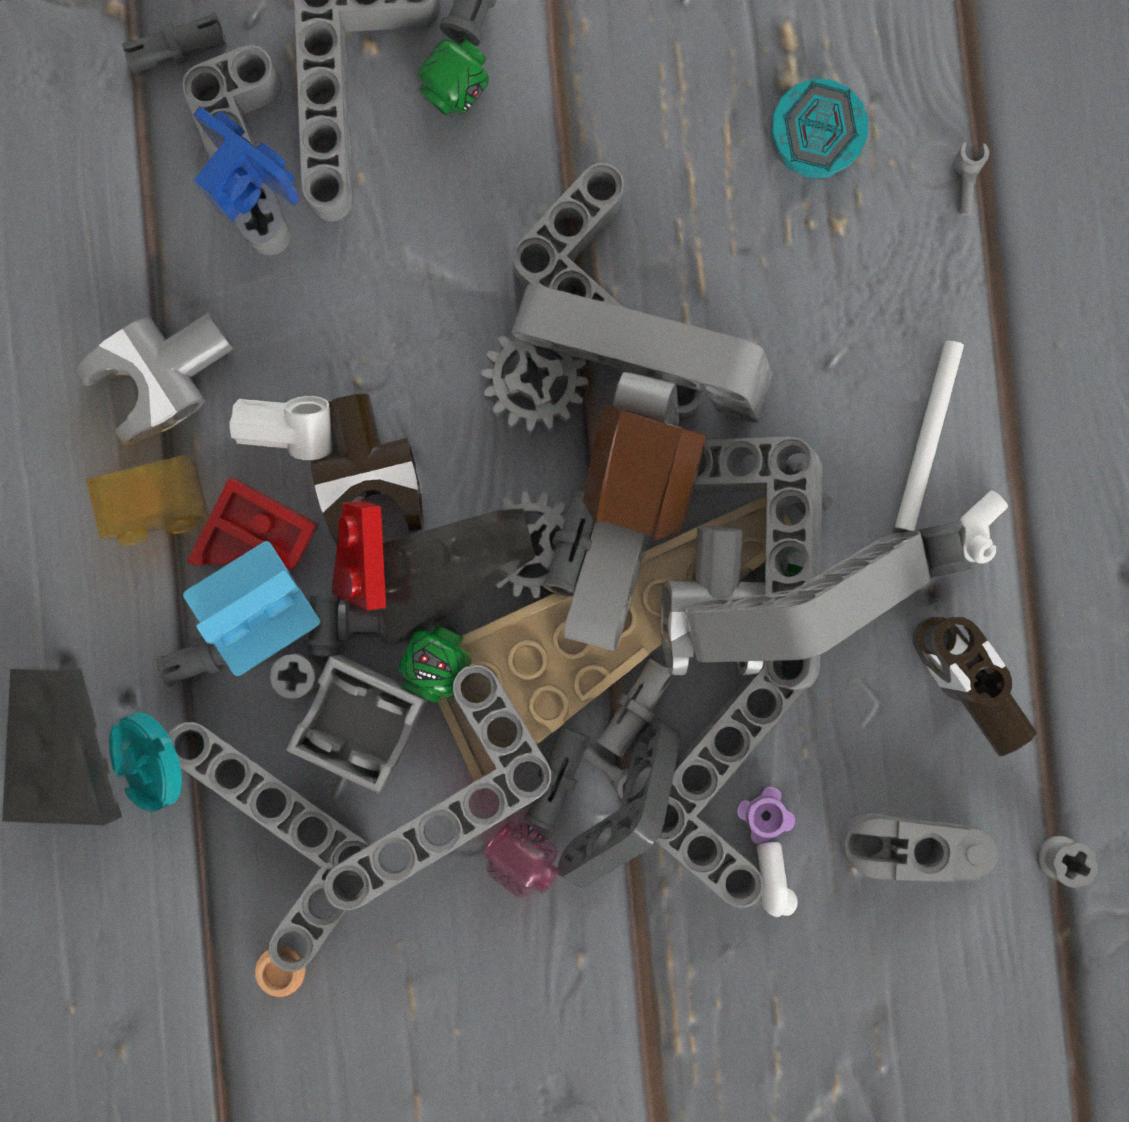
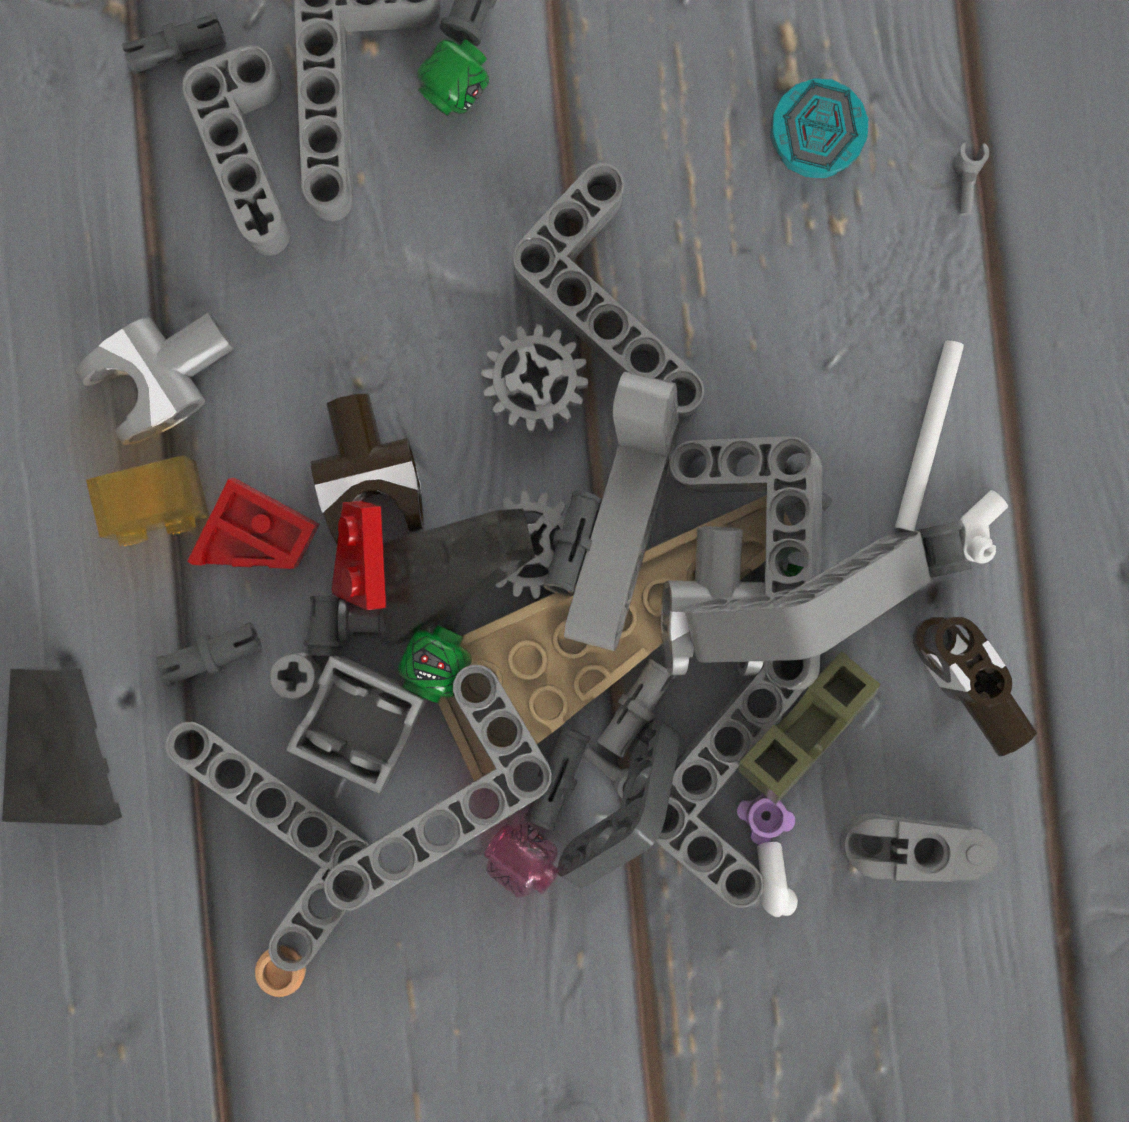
(147, 760): teal tile -> none
(238, 168): blue bracket -> none
(251, 609): medium azure bracket -> none
(299, 425): white piece -> none
(642, 473): reddish brown slope -> none
(722, 365): light grey beam -> none
(809, 728): none -> olive arch
(1084, 864): light grey bush -> none

